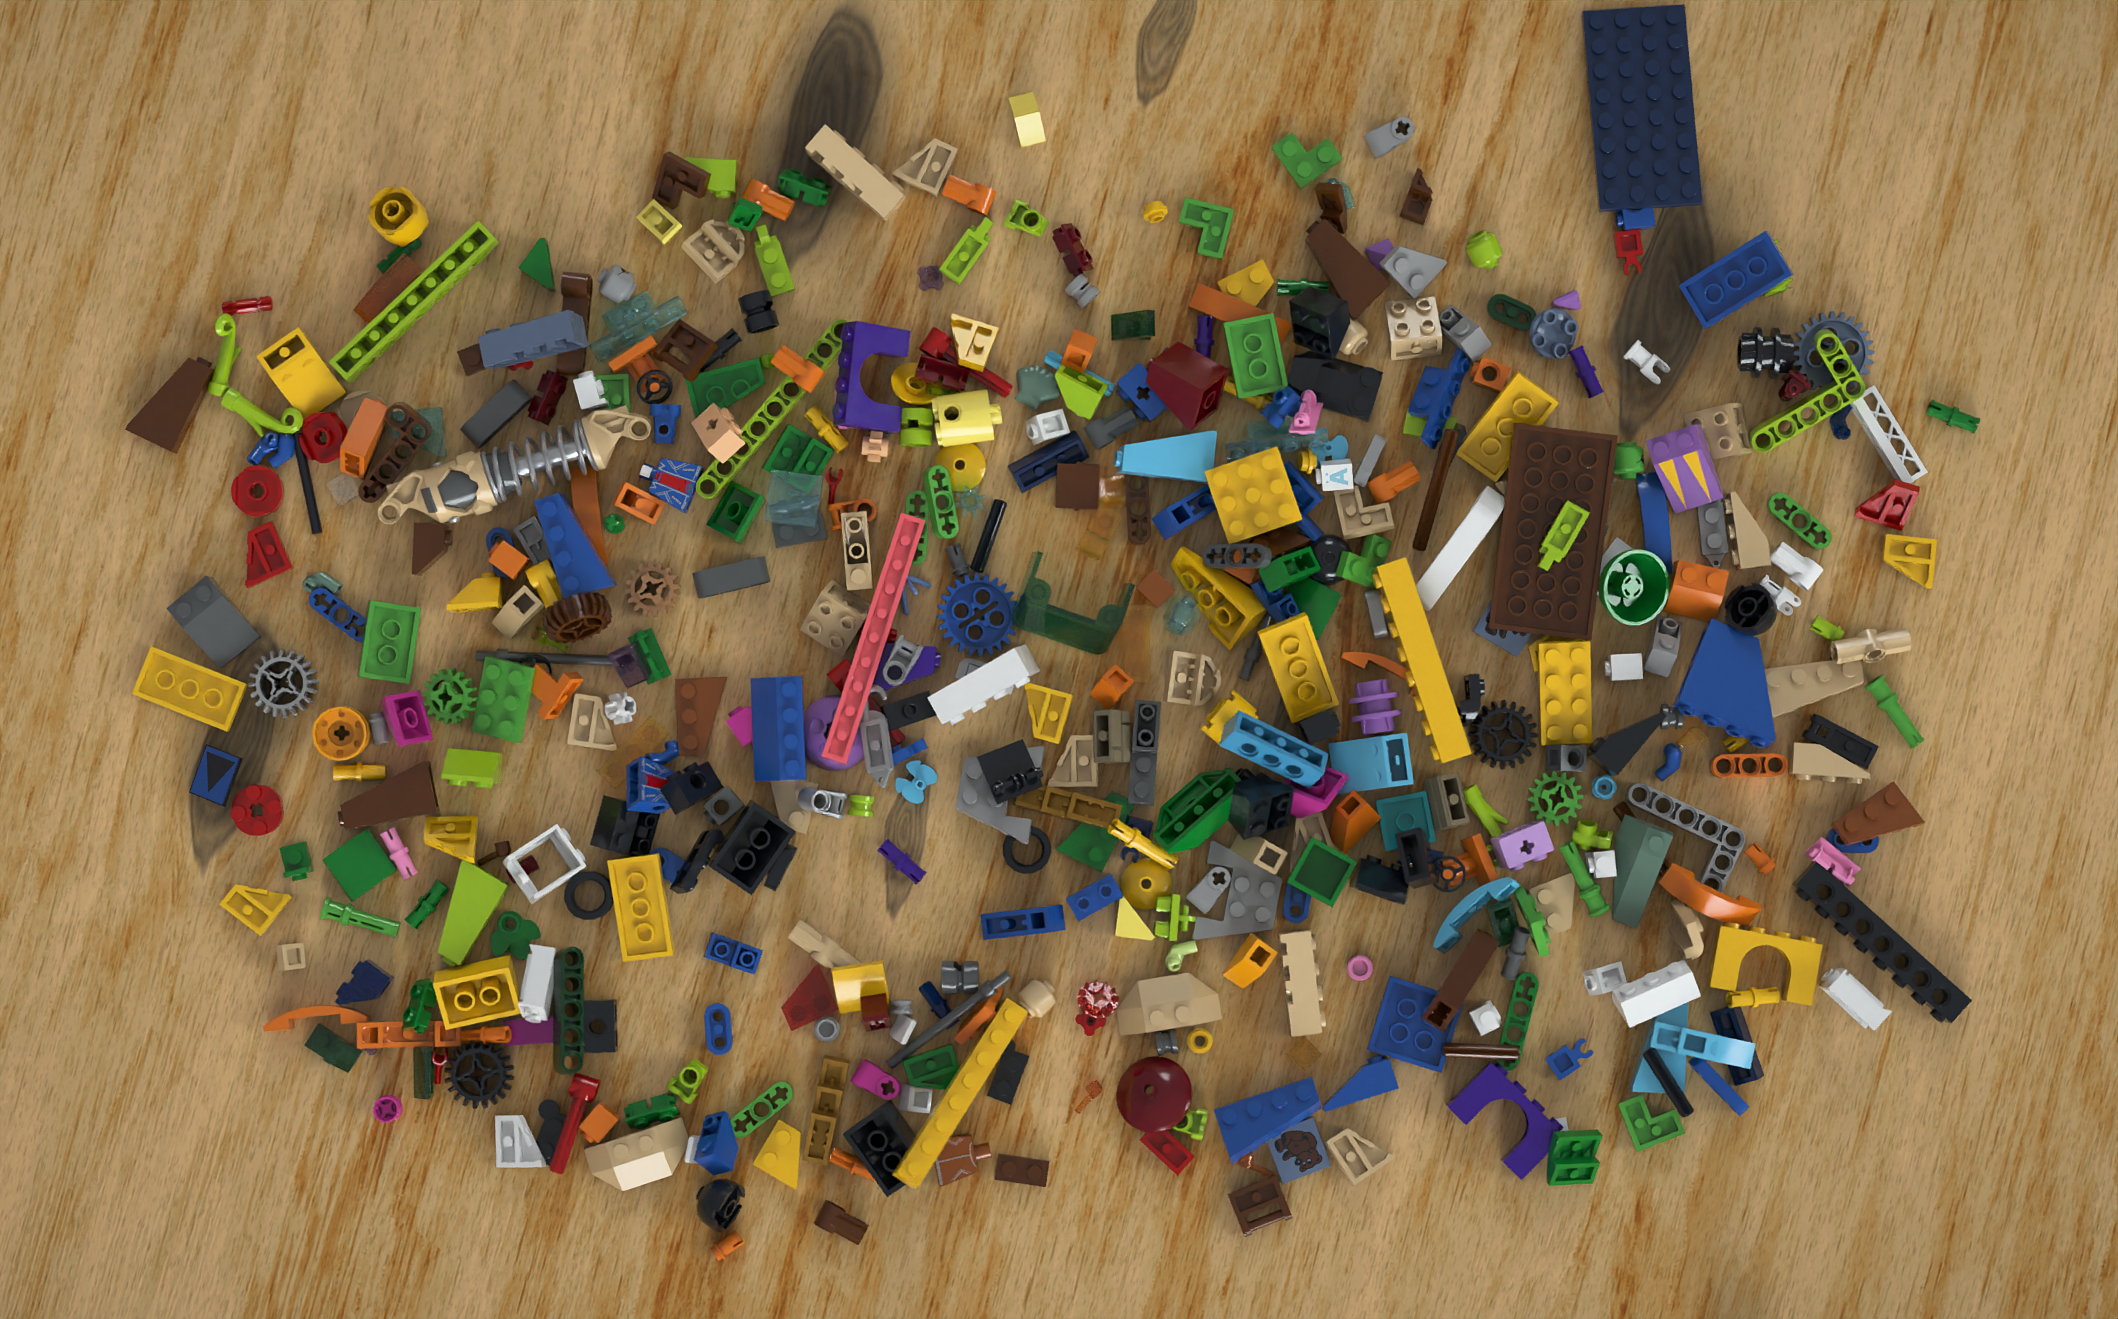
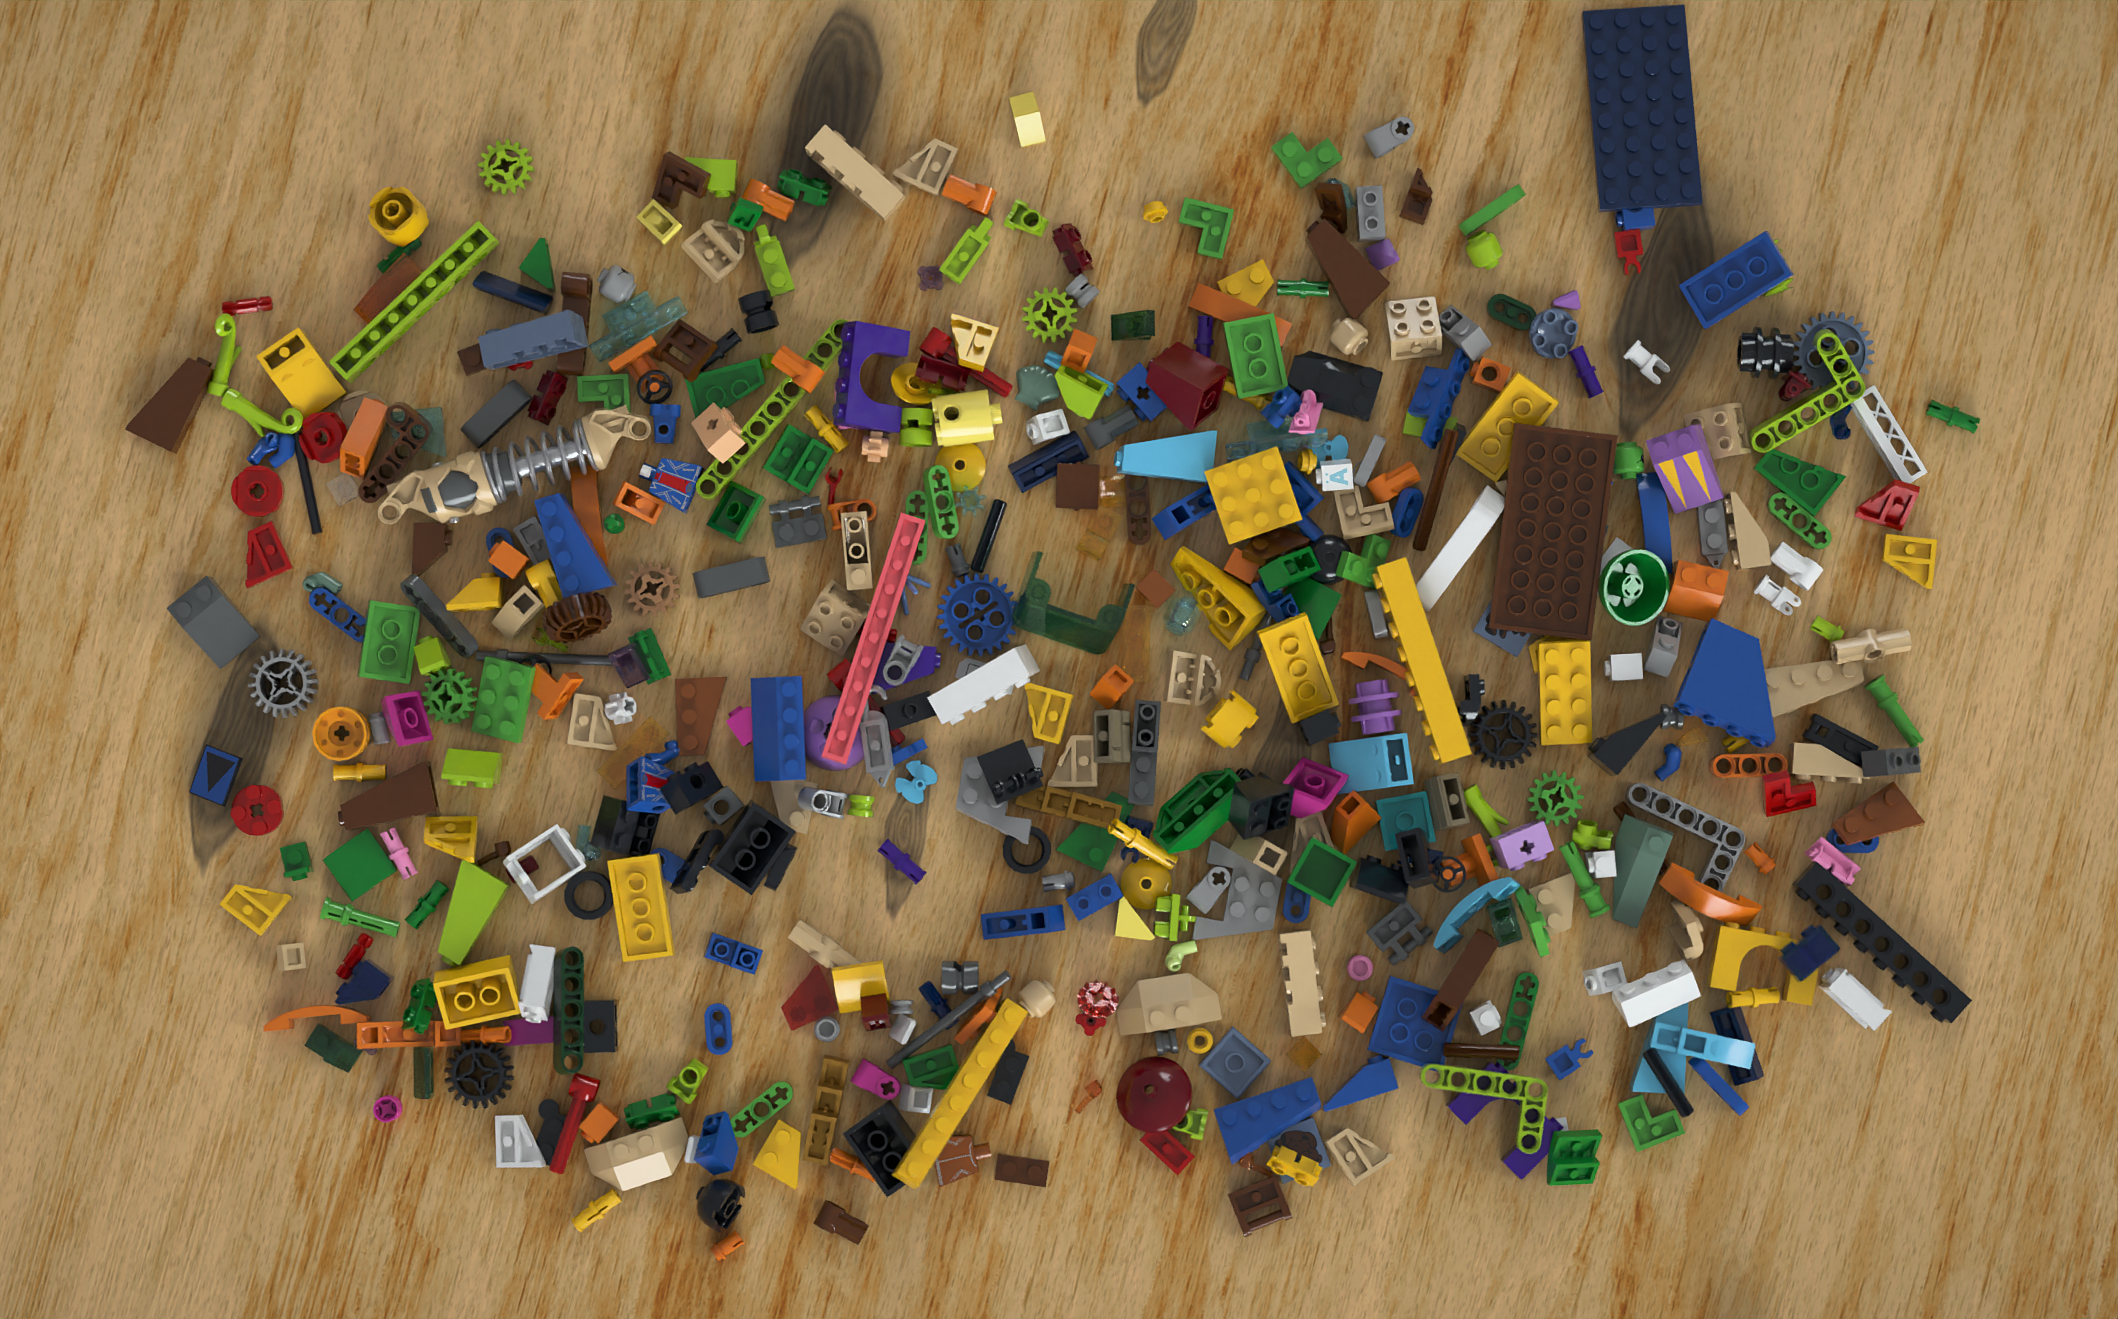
(189, 689): yellow plate -> none
(354, 956): none -> red axle
(431, 655): none -> lime slope
(439, 616): none -> dark grey beam
(439, 1061): red hand -> none
(496, 170): none -> lime gear
(513, 292): none -> dark blue slope
(515, 939): green plate -> none
(583, 843): none -> clear light blue arm
(589, 391): white brick -> none
(596, 1210): none -> yellow pin
(793, 498): clear light blue plate -> none
(1058, 881): none -> light grey pin
(1062, 313): none -> lime gear
(1228, 551): dark grey beam -> none
(1235, 1062): none -> sand blue tile
(1249, 961): light orange slope -> none
(1274, 749): dark azure brick -> none
(1304, 1172): none -> yellow hinge
(1319, 321): black slope -> none
(1328, 646): none -> reddish brown hand
(1359, 1011): none -> orange slope
(1370, 213): none -> light grey brick
(1394, 926): none -> dark grey plate
(1406, 511): none -> blue plate
(1412, 268): light grey wing -> none
(1492, 210): none -> bright green beam
(1495, 1089): none -> lime beam
(1515, 953): dark grey pin -> none
(1562, 534): lime hinge -> none
(1566, 758): dark grey brick -> none
(1597, 783): medium azure plate -> none
(1751, 609): black cylinder -> none
(1781, 798): none -> red plate
(1802, 481): none -> green wing
(1808, 952): none -> clear blue brick
(1891, 761): none -> dark grey brick

